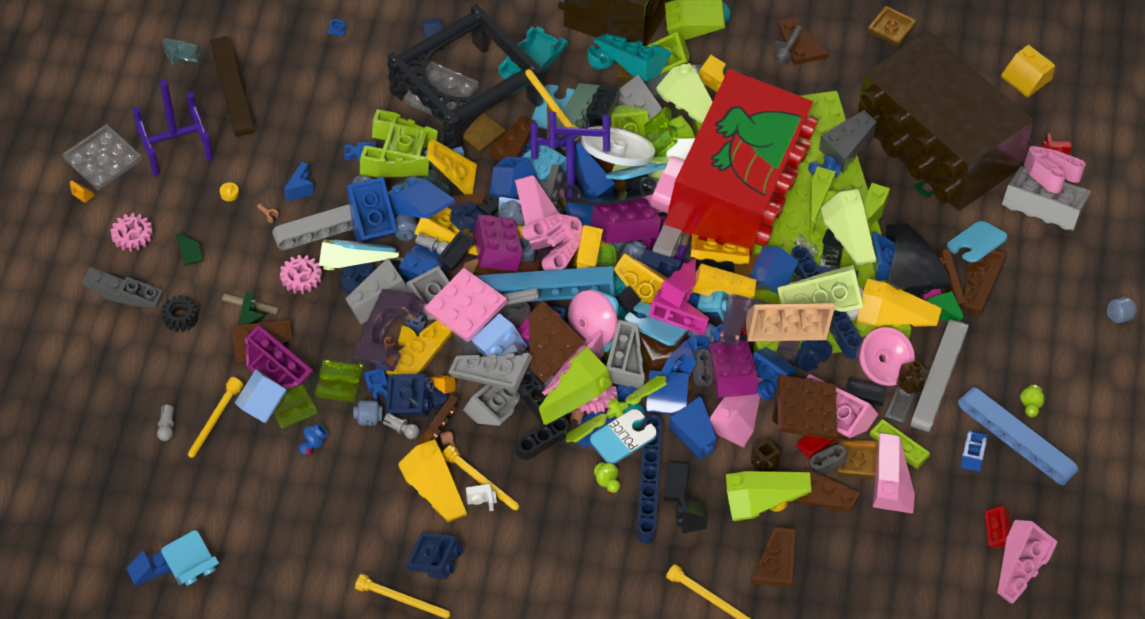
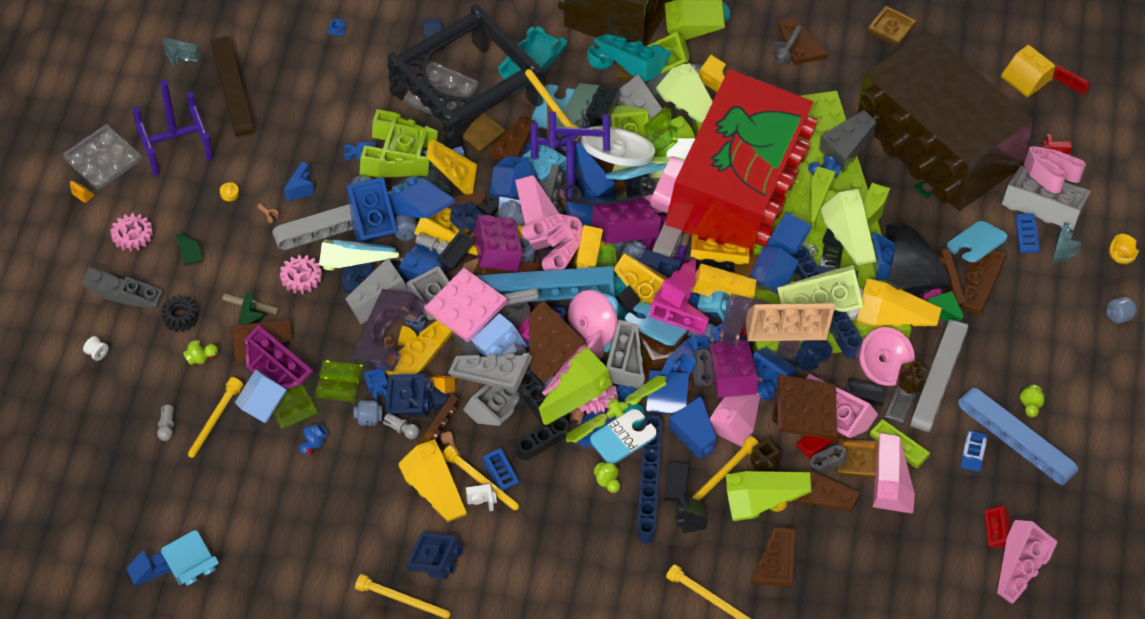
(95, 348): none -> white wheel
(196, 354): none -> lime animal
(487, 461): none -> blue slope
(746, 449): none -> yellow piece
(789, 234): none -> blue slope
(1027, 221): none -> blue slope
(1066, 247): none -> clear light blue slope
(1071, 80): none -> red slope
(1123, 249): none -> yellow hair

